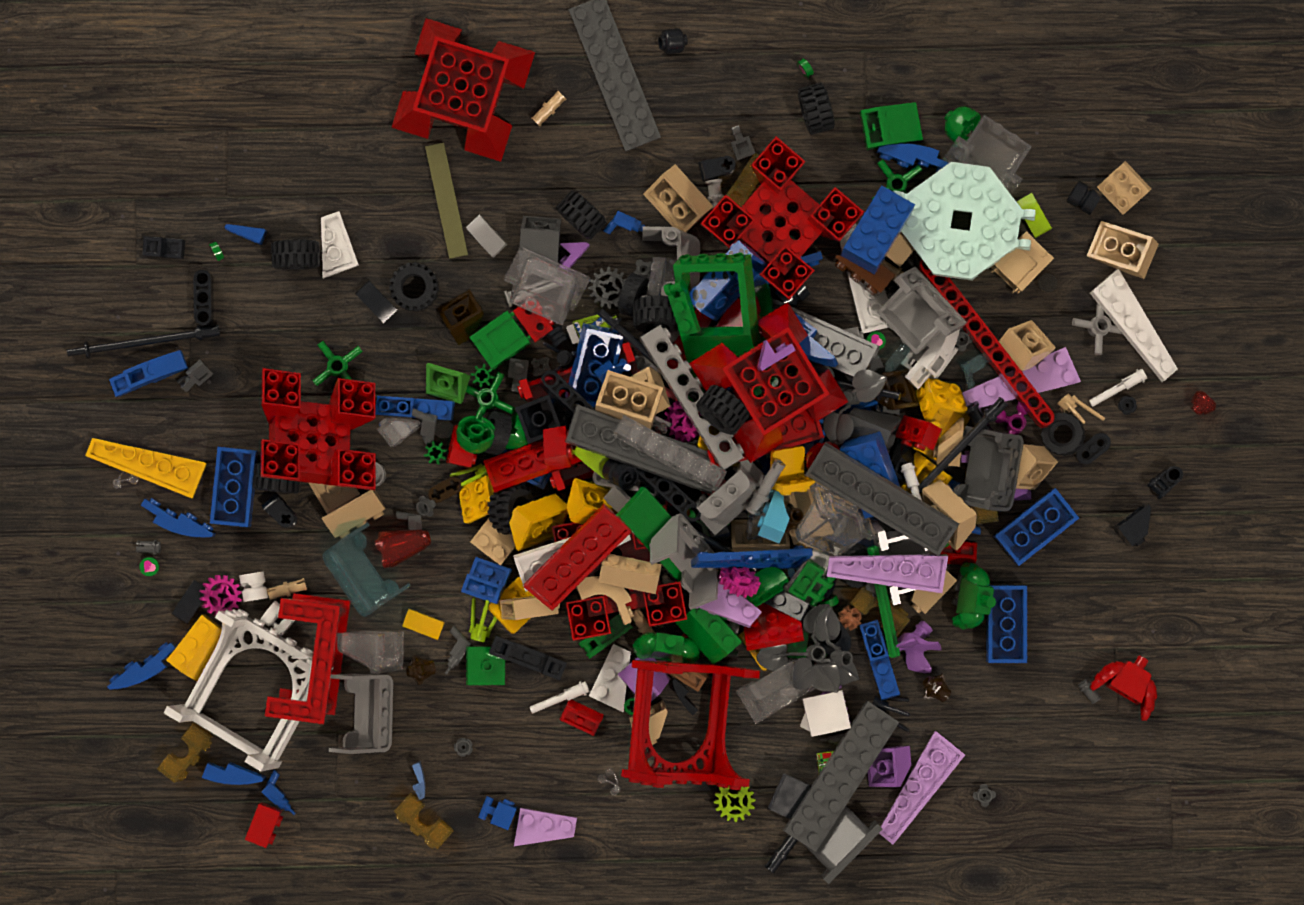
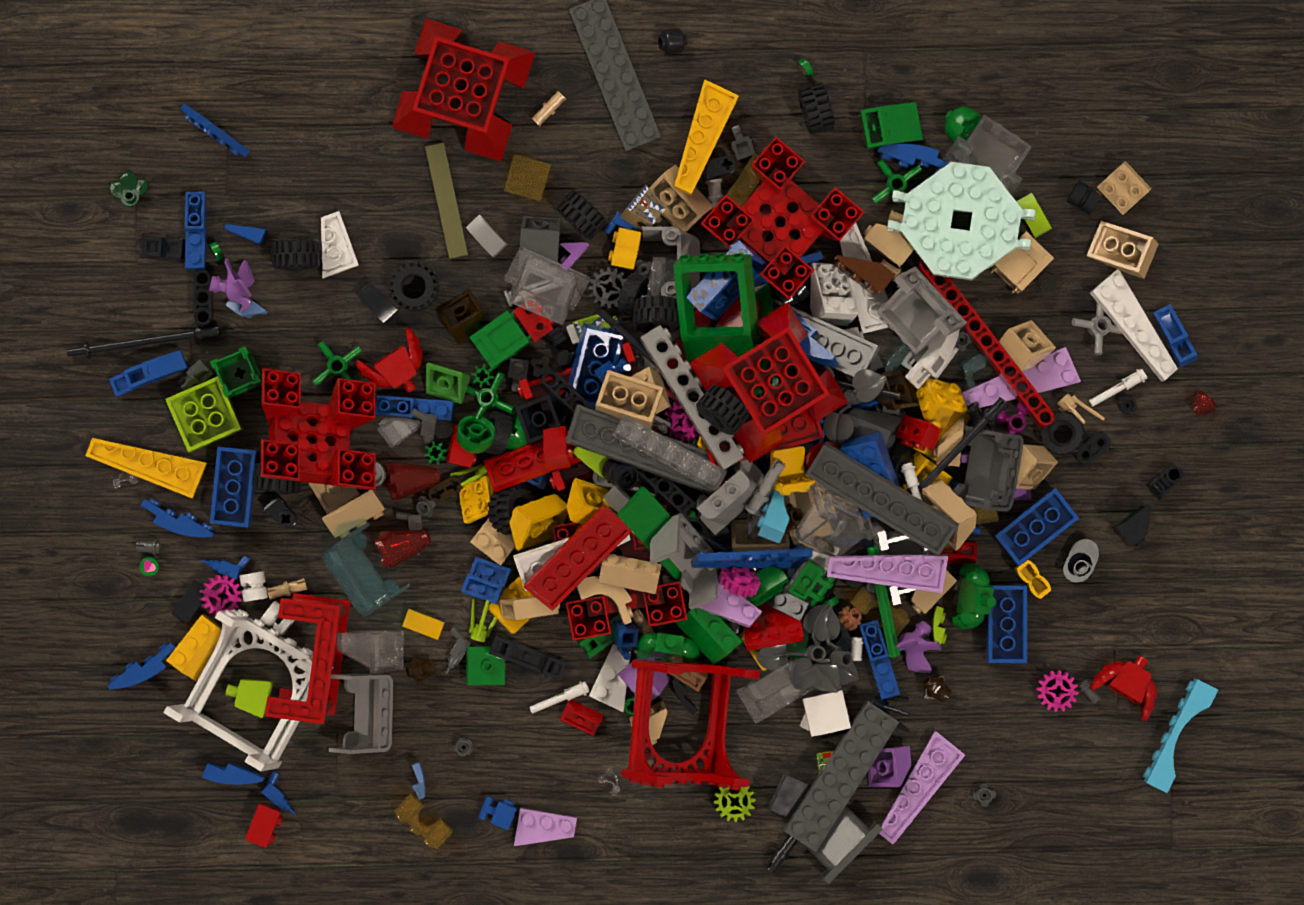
(129, 186): none -> dark green plate
(176, 767): clear yellow arch -> none
(195, 230): none -> blue slope
(204, 414): none -> lime slope
(213, 131): none -> blue plate
(227, 568): none -> blue piece
(228, 367): none -> green container
(235, 285): none -> medium lavender animal
(251, 695): none -> lime torso
(253, 310): none -> medium blue slope
(396, 367): none -> red torso
(409, 479): none -> clear red cone
(527, 178): none -> clear yellow plate
(625, 249): none -> yellow brick
(625, 637): none -> blue brick
(645, 210): none -> dark tan torso
(682, 308): green plate -> none
(707, 125): none -> yellow wing
(768, 357): medium lavender slope -> none
(831, 295): none -> white slope
(856, 648): none -> white pin
(877, 338): tile -> none
(878, 230): blue brick -> none
(938, 632): none -> lime slope
(1036, 584): none -> yellow brick
(1056, 700): none -> dark pink gear
(1081, 561): none -> piece
(1162, 771): none -> medium azure arch
(1175, 335): none -> blue slope

